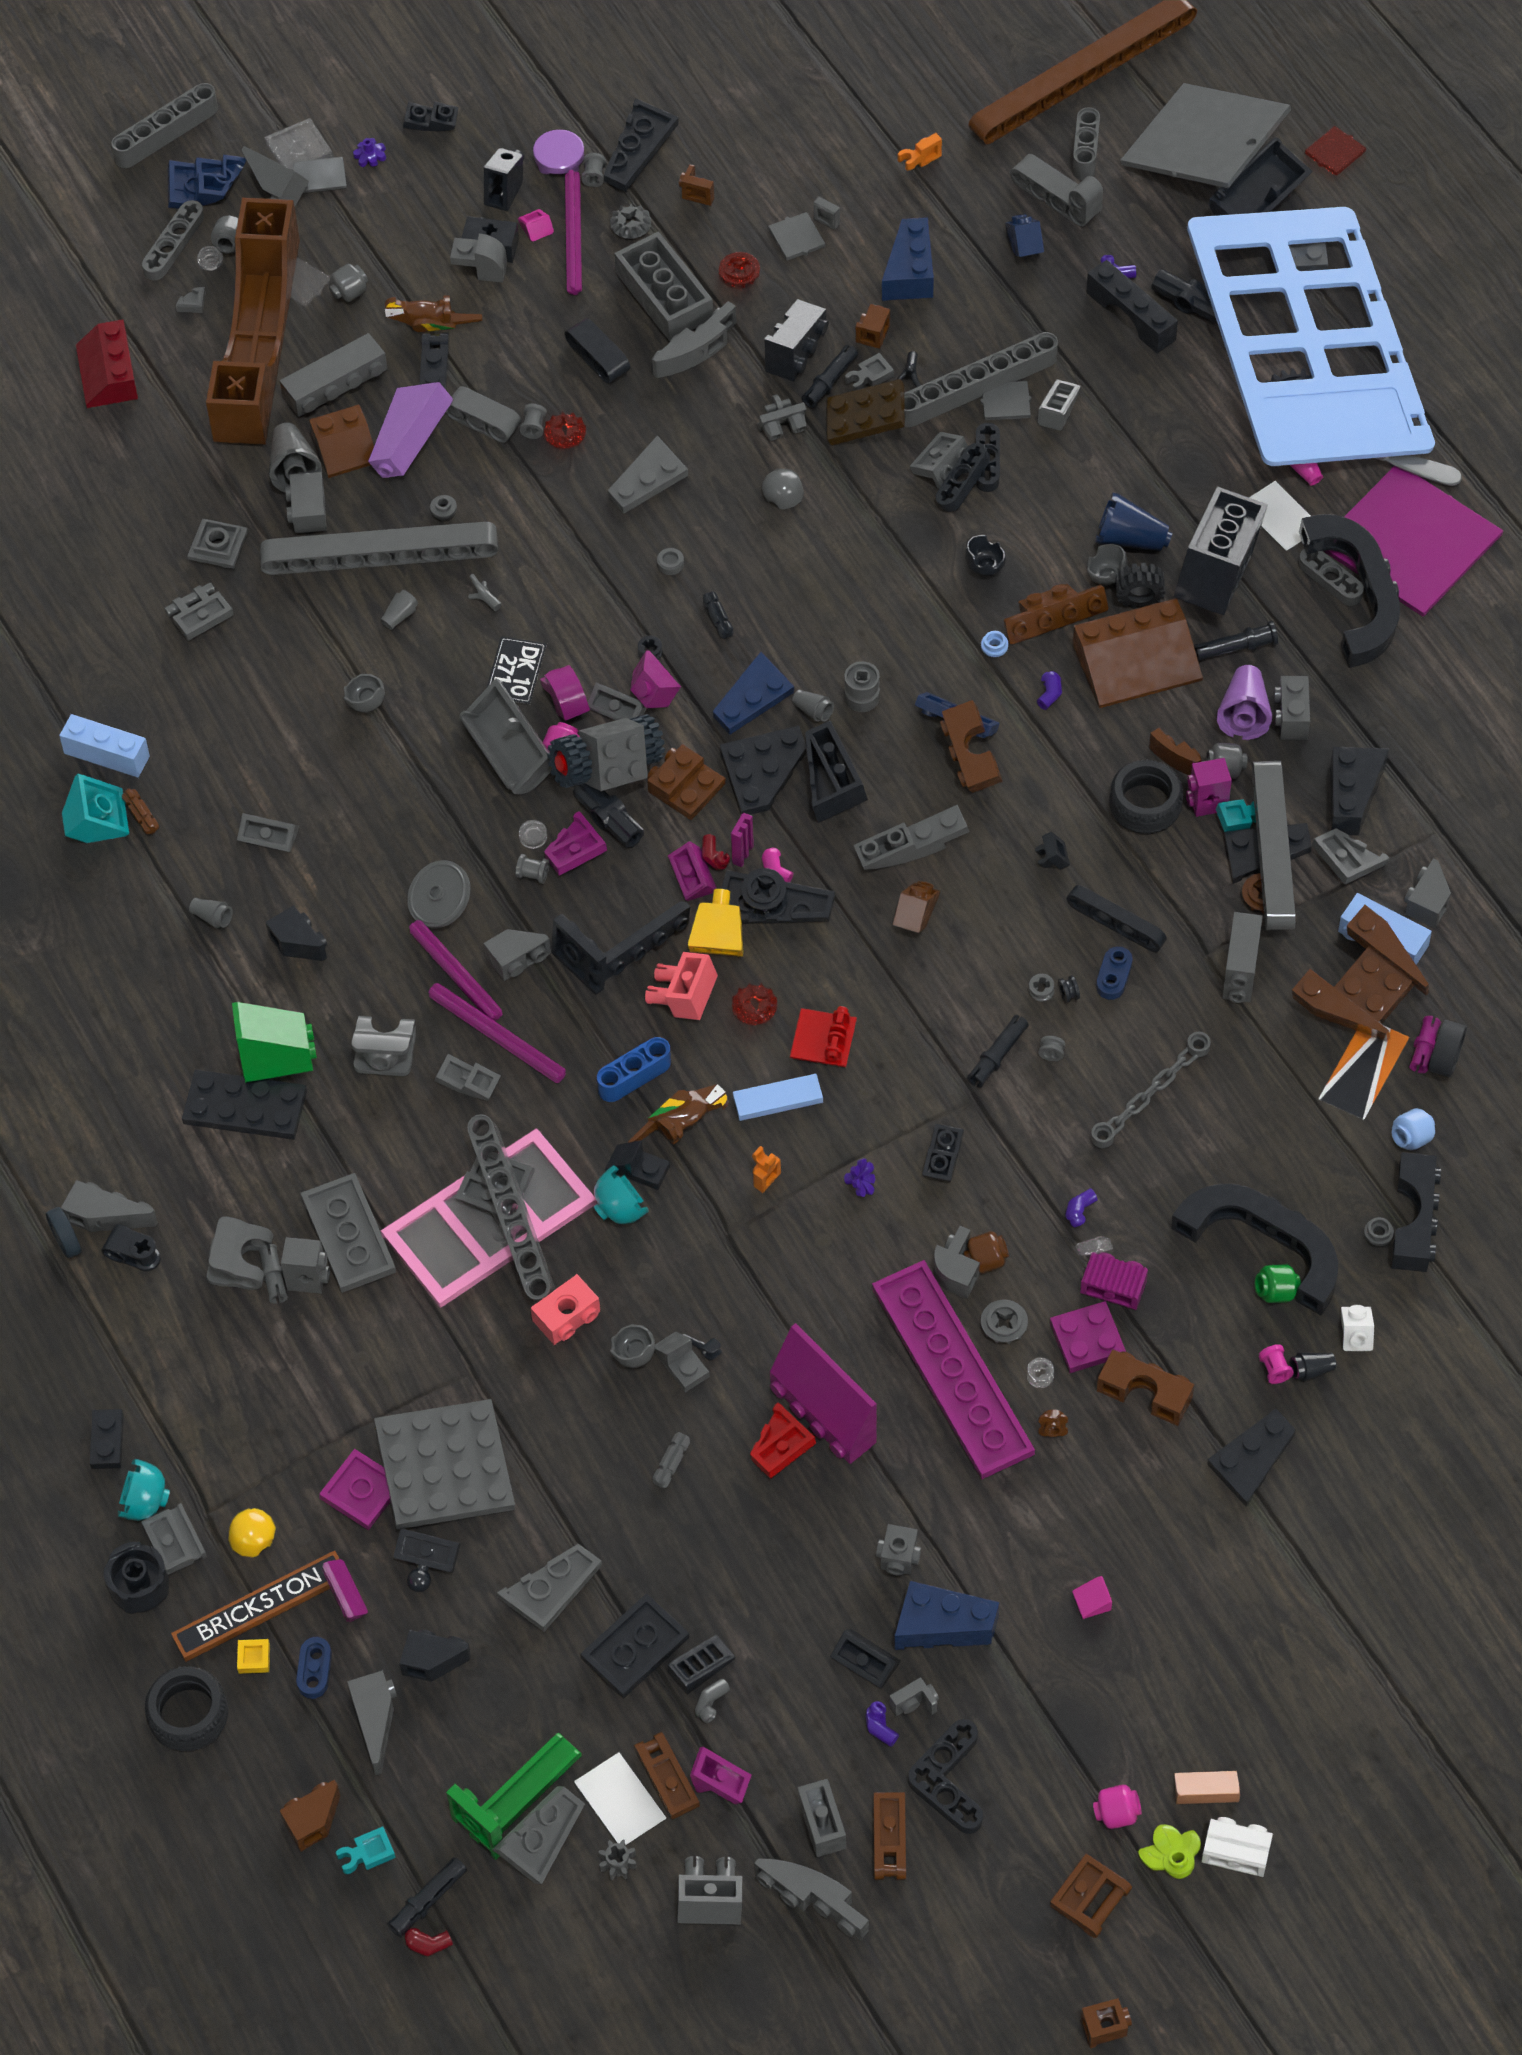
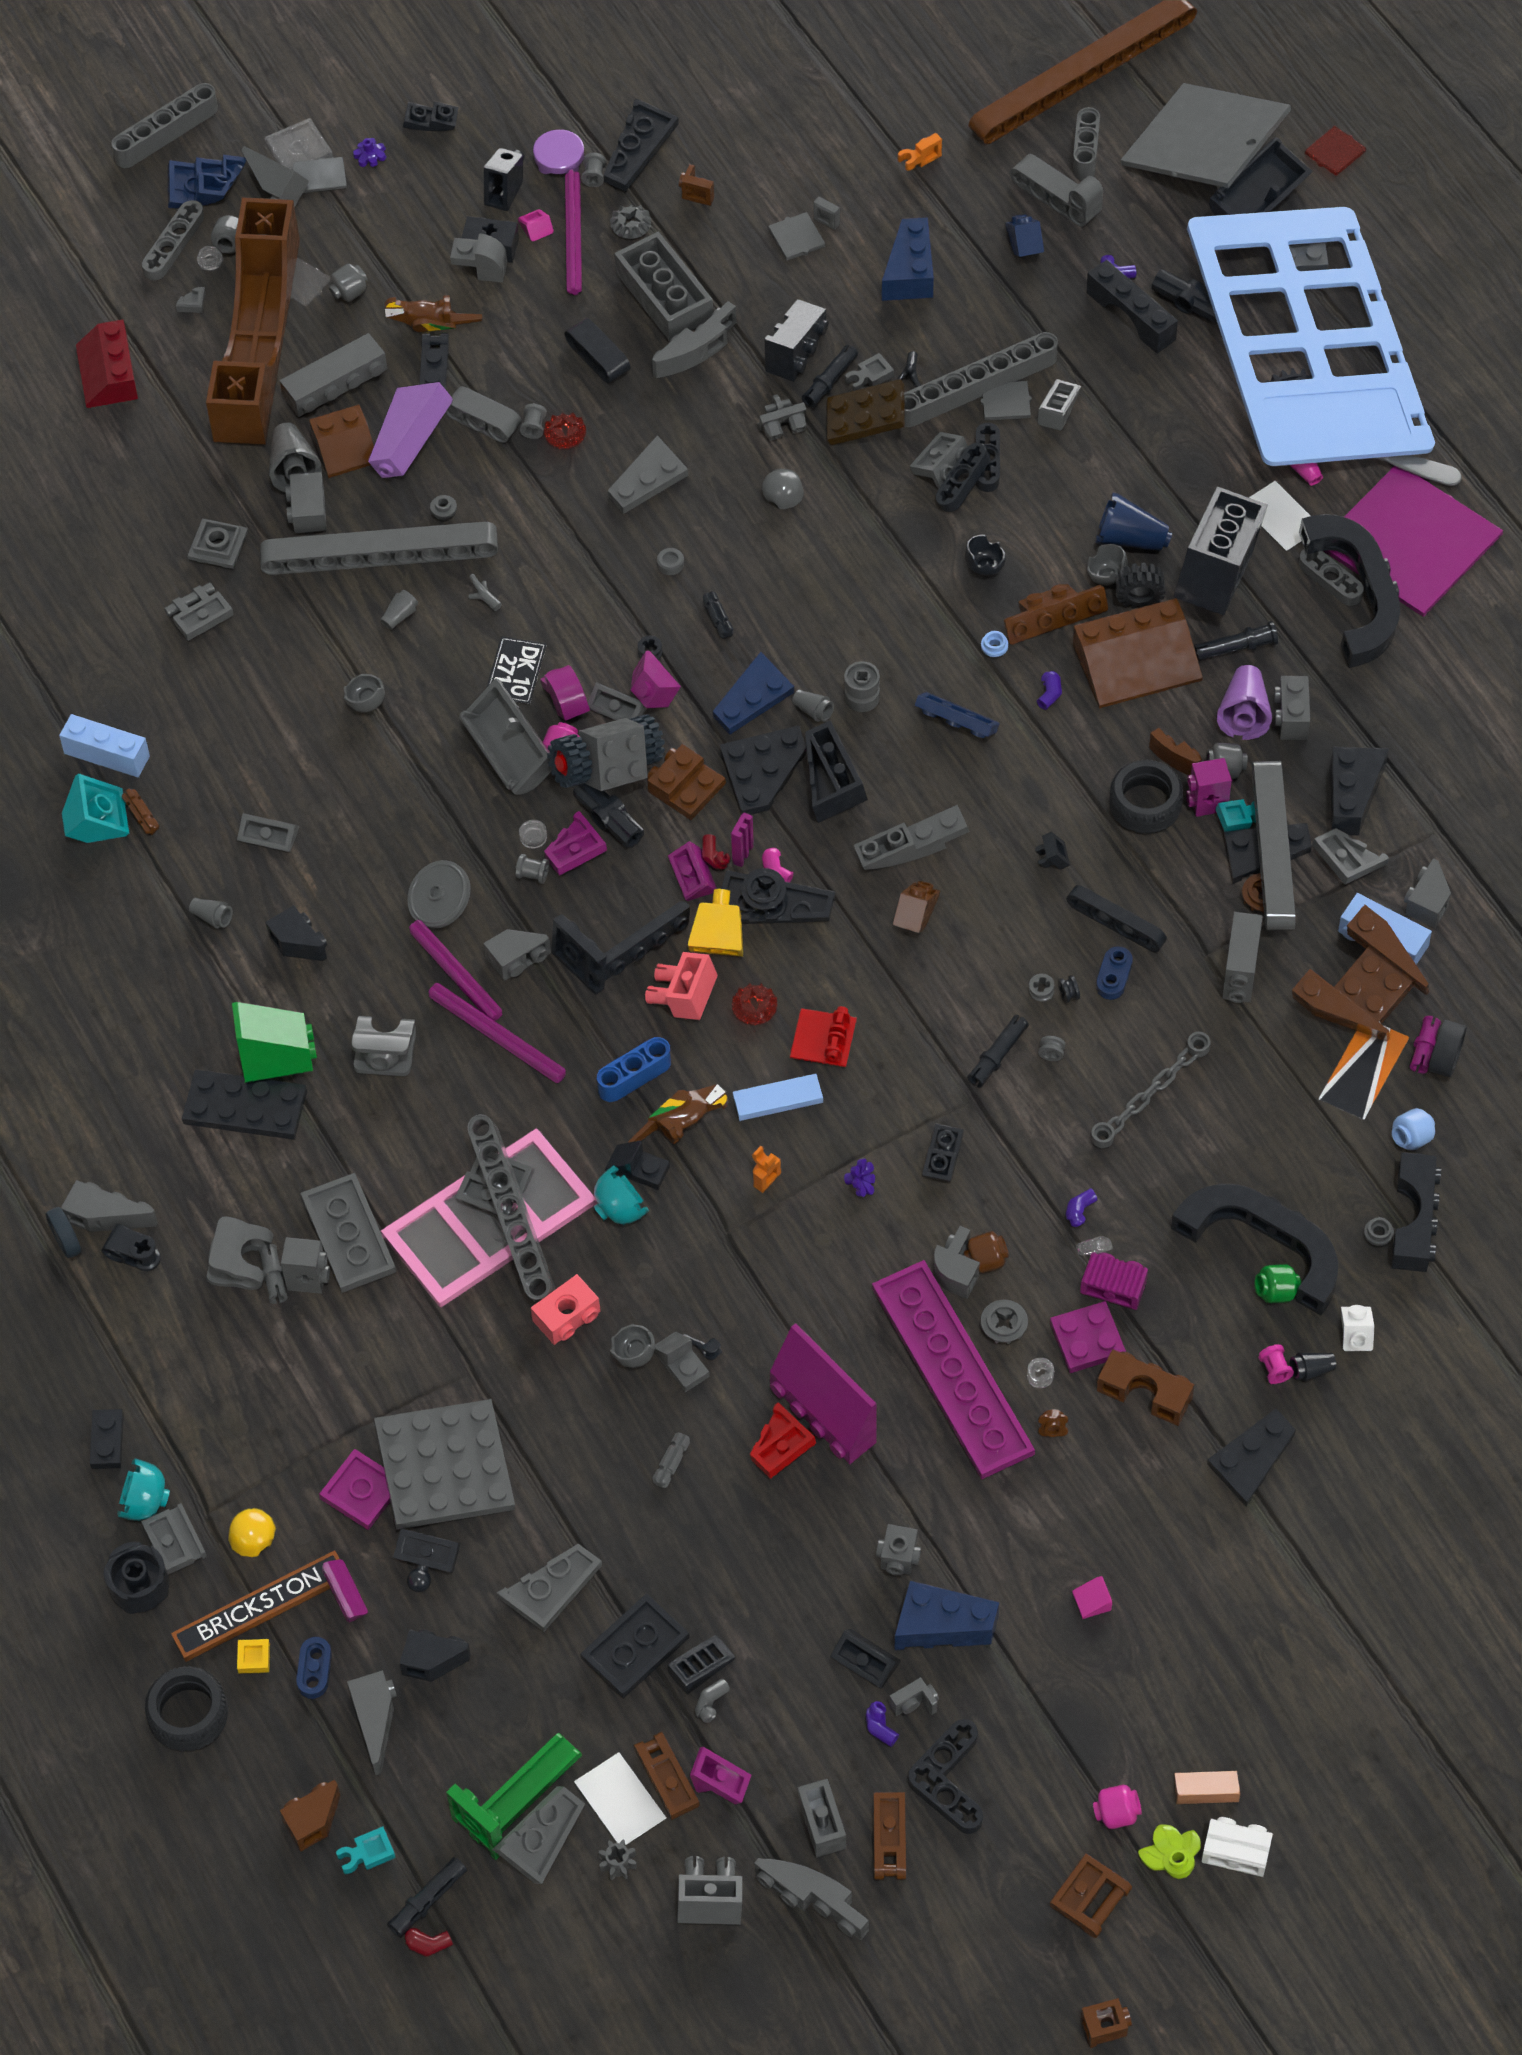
(467, 1079): dark grey slope -> none
(740, 261): clear red gear -> none
(873, 326): reddish brown brick -> none
(962, 724): reddish brown arch -> none

